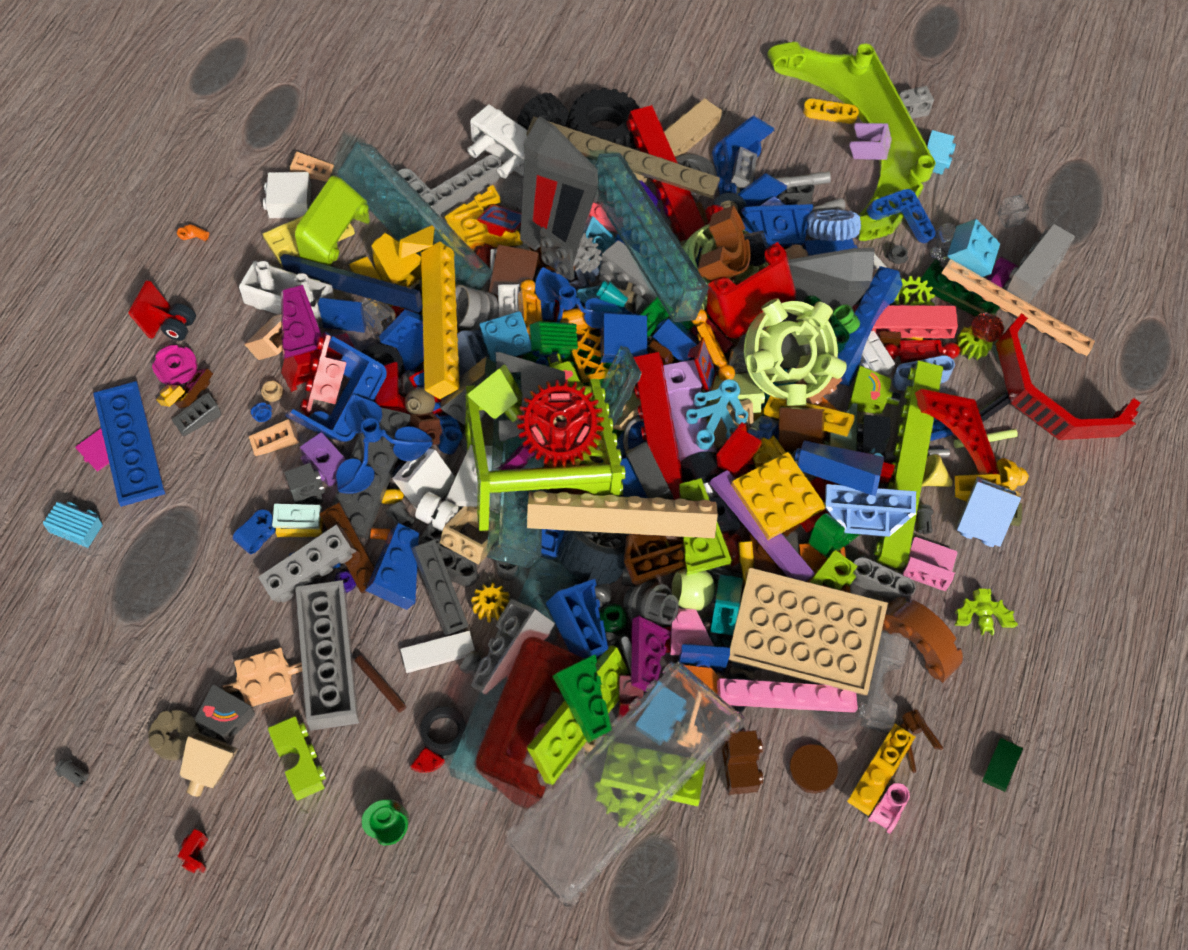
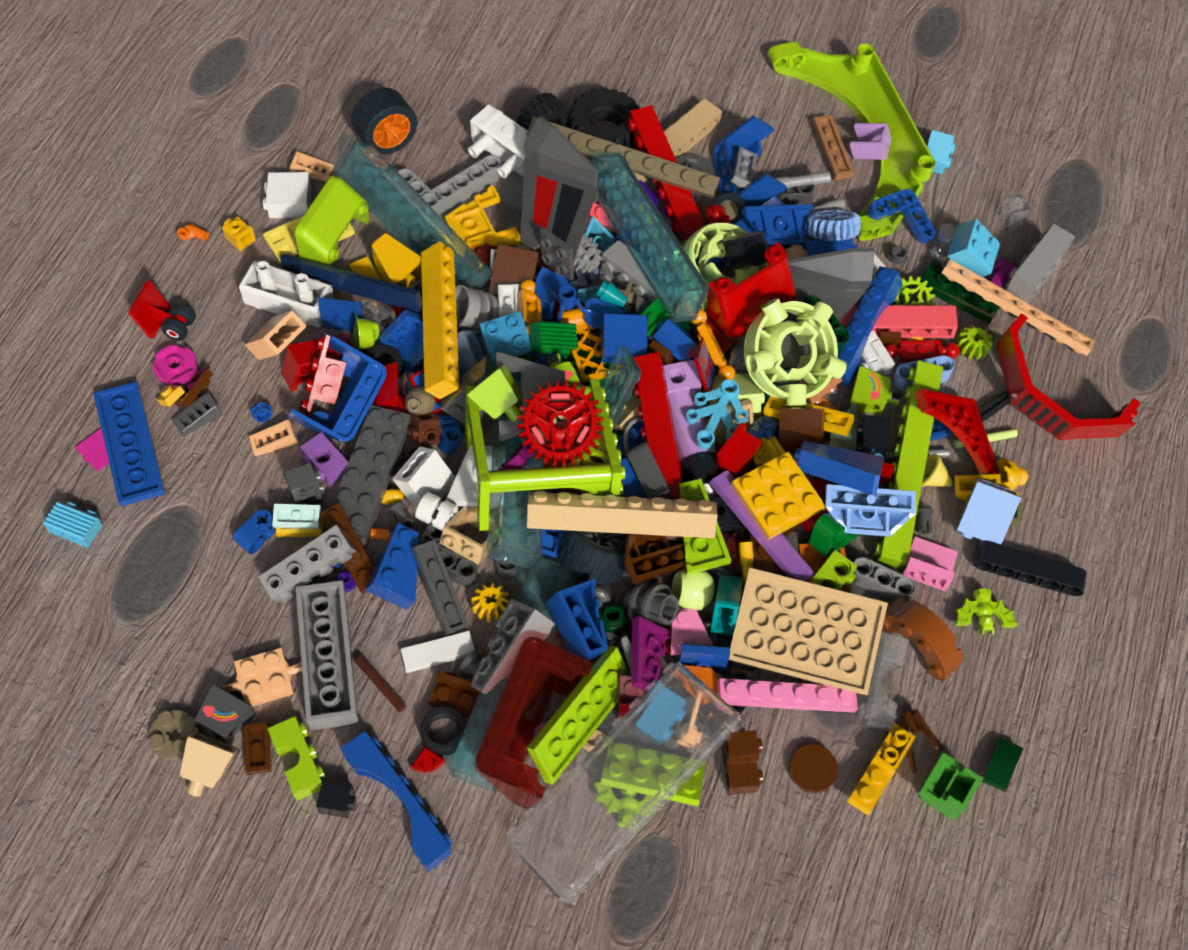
(71, 772): dark grey pin -> none
(191, 848): red bracket -> none
(235, 230): none -> yellow brick
(257, 748): none -> reddish brown plate
(272, 391): tan plate -> none
(299, 324): magenta wing -> none
(336, 800): none -> black brick
(364, 333): none -> lime piece
(364, 417): blue plant -> none
(367, 761): none -> blue arch
(384, 120): none -> black wheel
(386, 821): green helmet -> none
(416, 242): yellow slope -> none
(454, 693): none -> reddish brown bracket
(500, 220): piece -> none
(583, 695): green wing -> none
(732, 250): dark orange brick -> none
(824, 115): yellow beam -> none
(833, 147): none -> medium nougat plate
(847, 318): bright green wheel -> none
(887, 810): bright pink piece -> none
(917, 101): light grey brick -> none
(949, 787): none -> bright green plate
(987, 327): clear red head -> none
(1030, 568): none -> black beam

